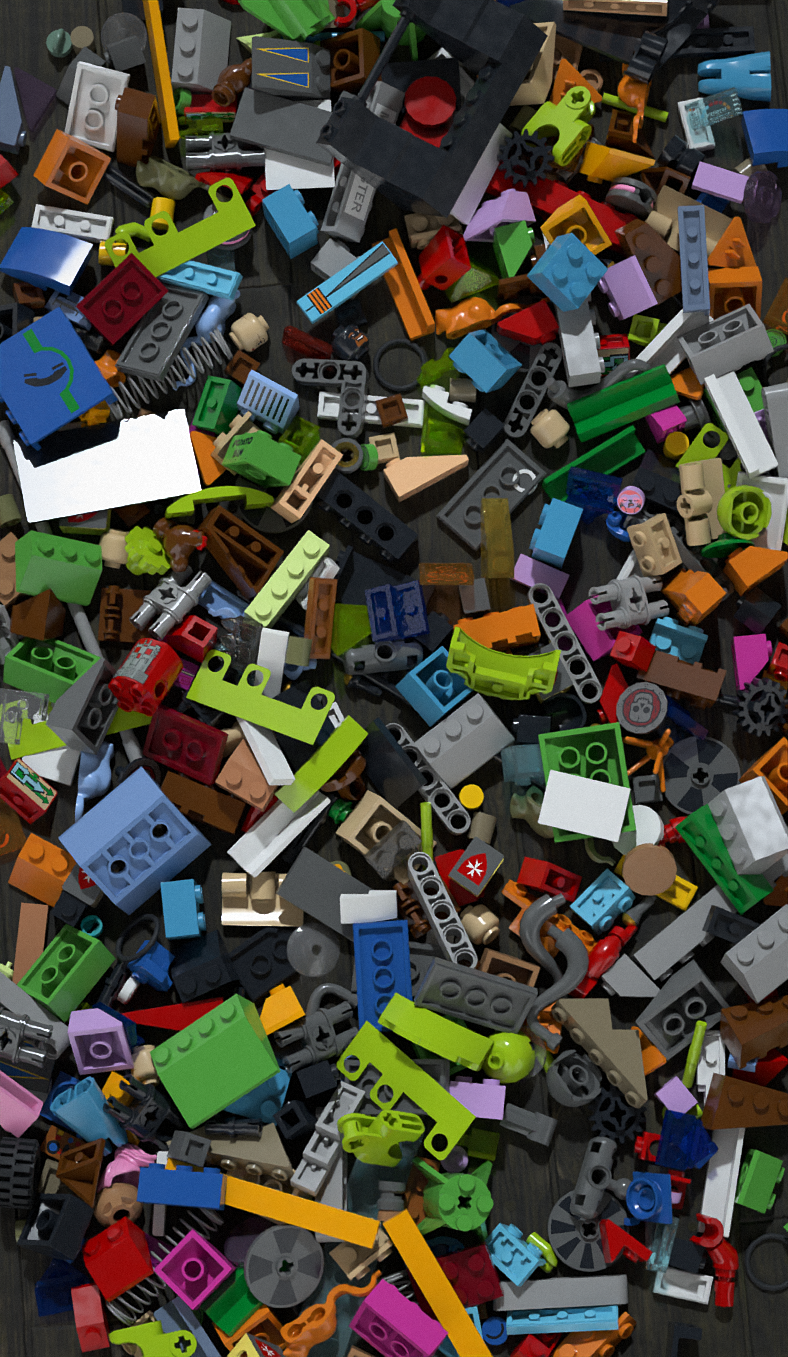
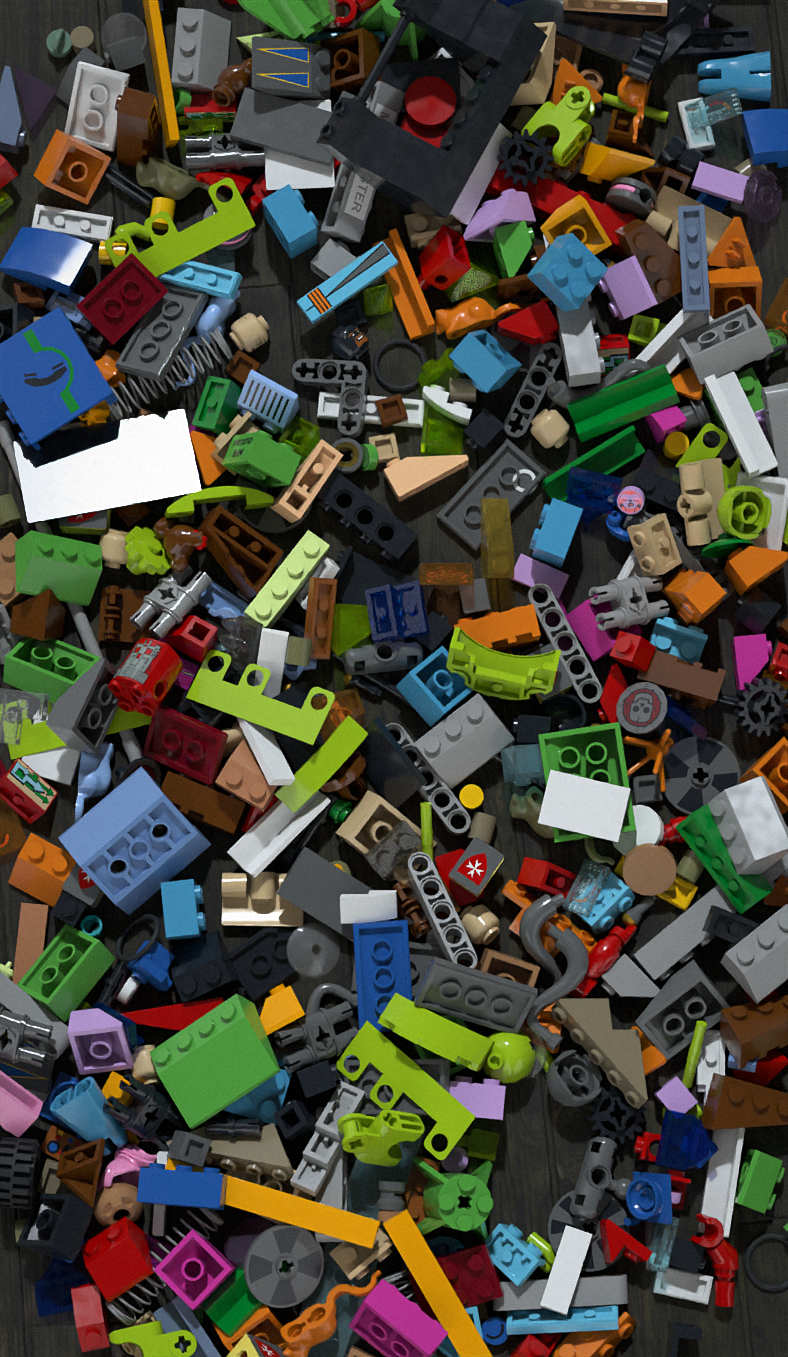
(306, 343): clear red tile -> none
(345, 704): none -> clear orange tile
(378, 300): none -> clear neon green tile
(533, 1125): dark grey piece -> none
(566, 1270): none -> white tile
(586, 888): none -> clear light blue tile
(690, 867): none -> olive piece

